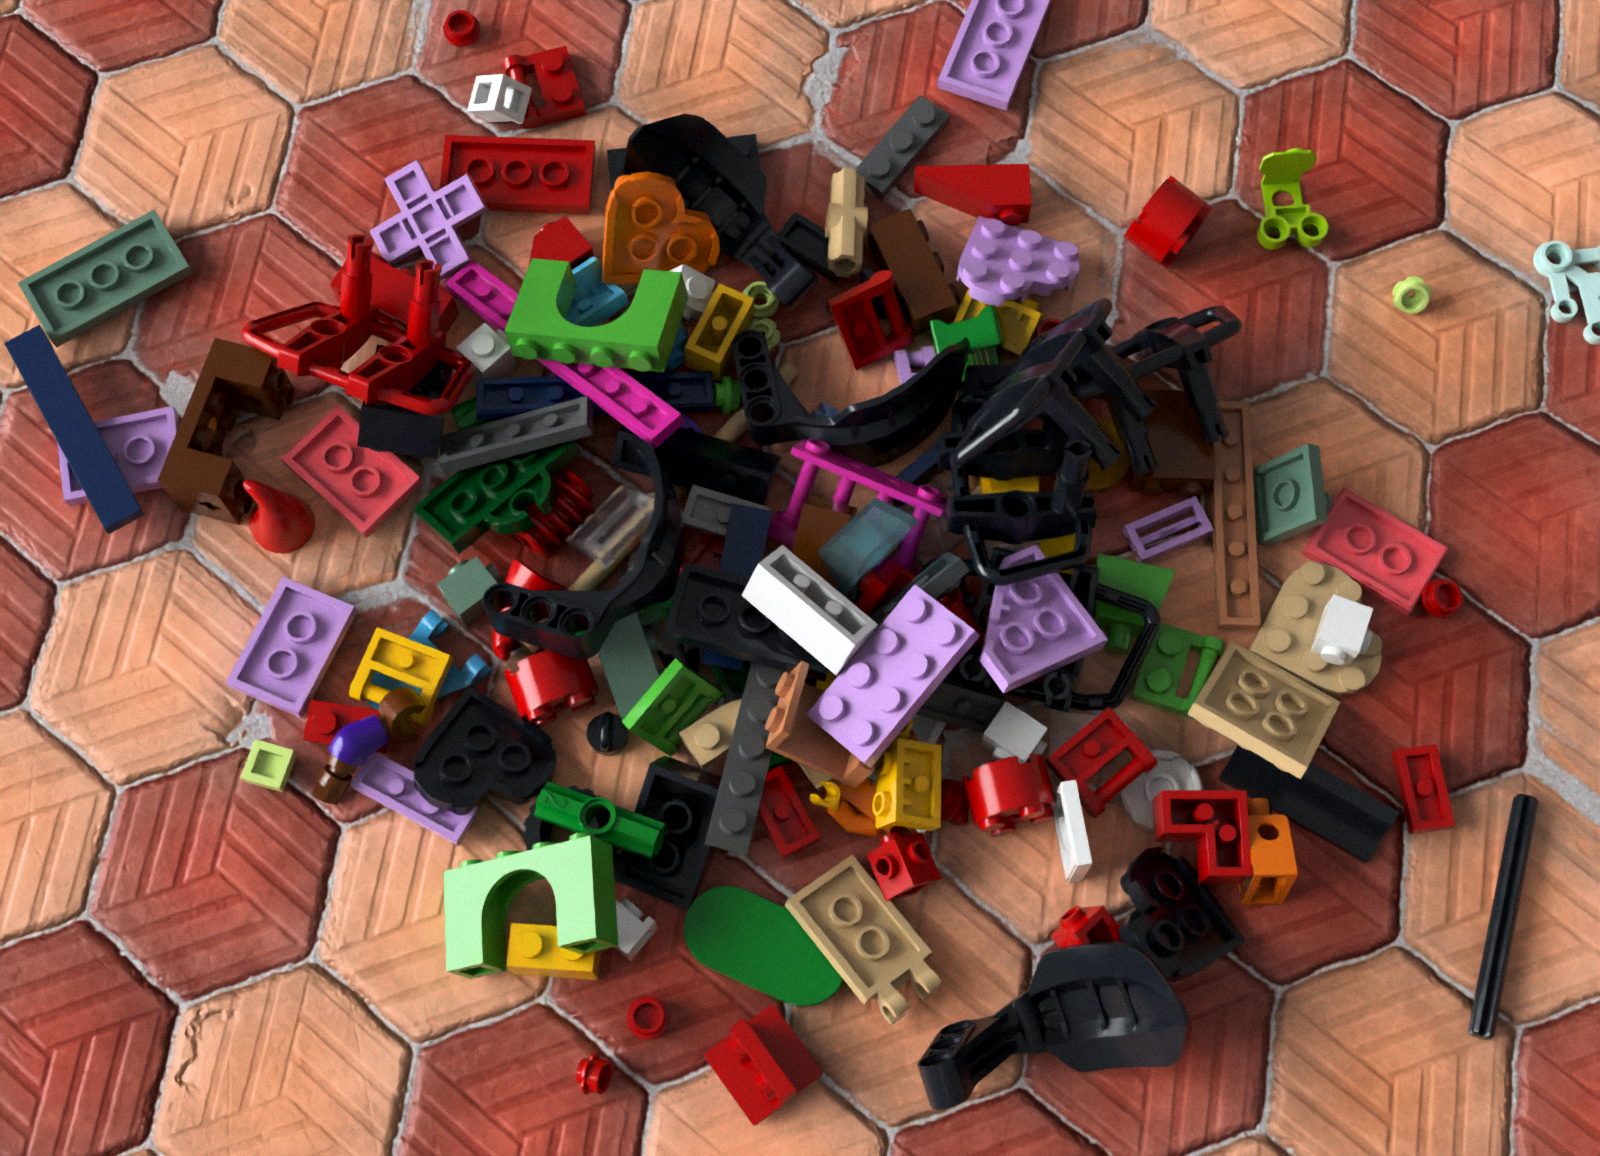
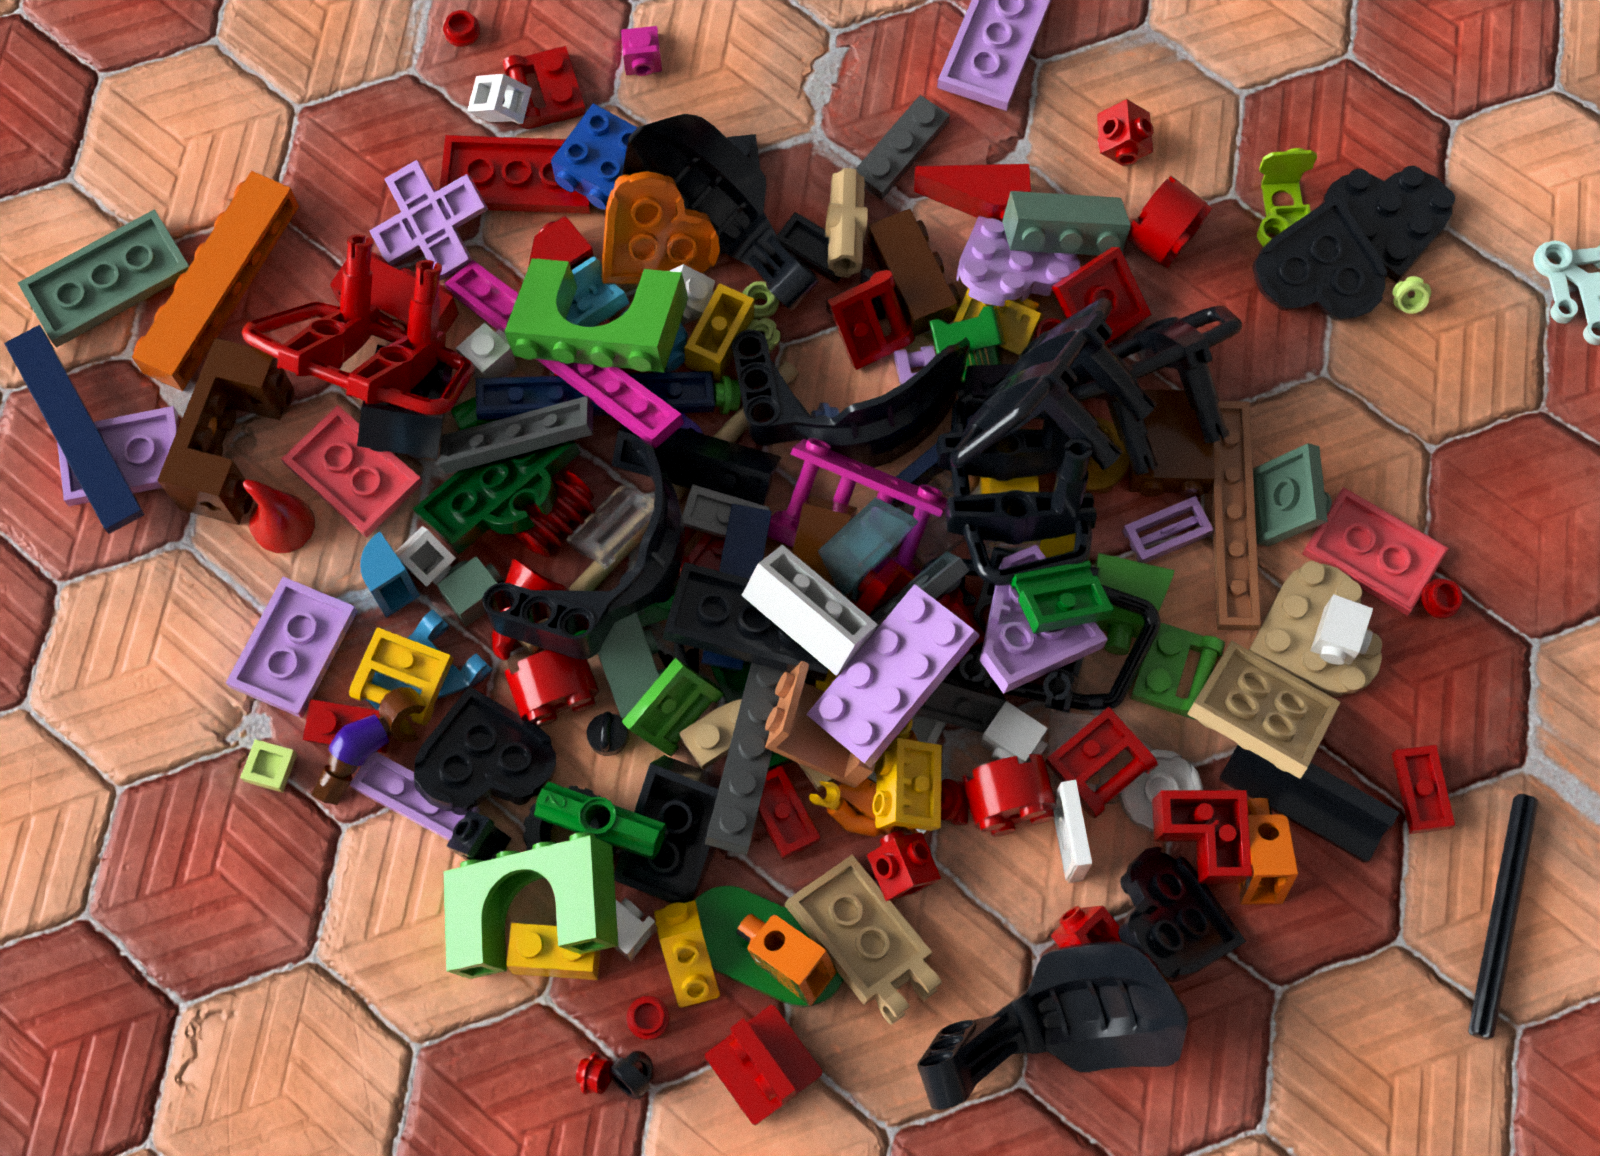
(215, 280): none -> orange brick
(386, 576): none -> dark azure brick
(425, 557): none -> white brick
(477, 838): none -> black bracket
(593, 155): none -> blue brick
(629, 1078): none -> black tile
(641, 51): none -> dark pink bracket
(686, 953): none -> yellow bracket
(788, 956): none -> orange torso
(1061, 597): none -> green plate
(1065, 223): none -> sand green brick
(1104, 278): none -> red plate
(1125, 133): none -> red brick
(1322, 263): none -> black plate
(1396, 214): none -> black plate

